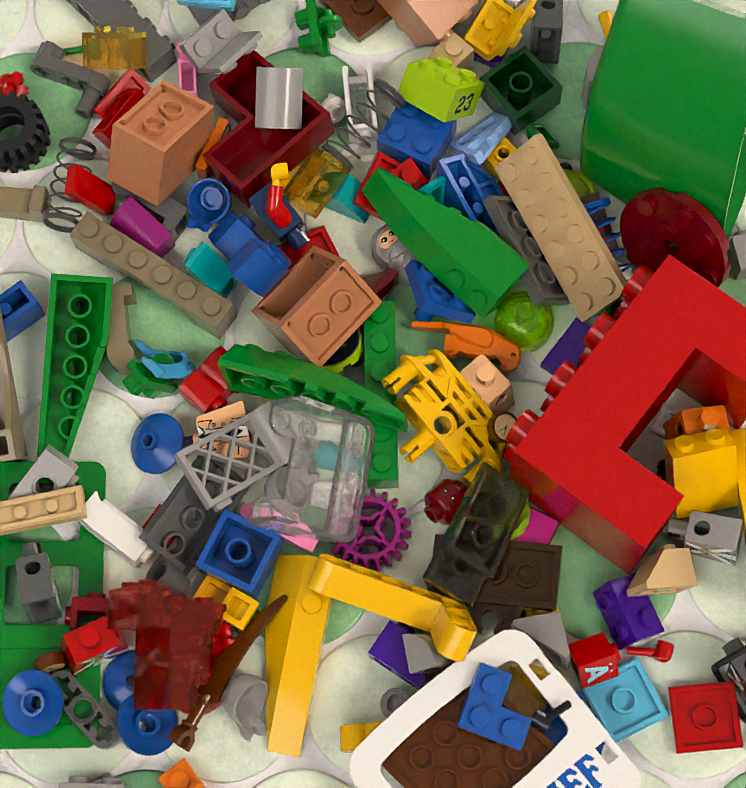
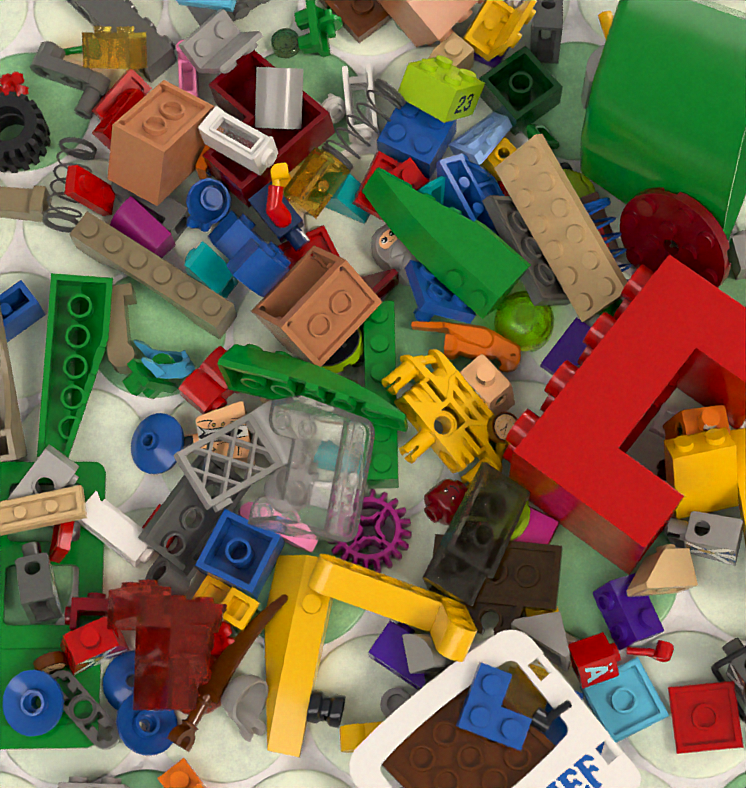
(61, 541): none -> red tile
(238, 141): none -> white window
(285, 43): none -> clear green tile
(326, 708): none -> black wheel

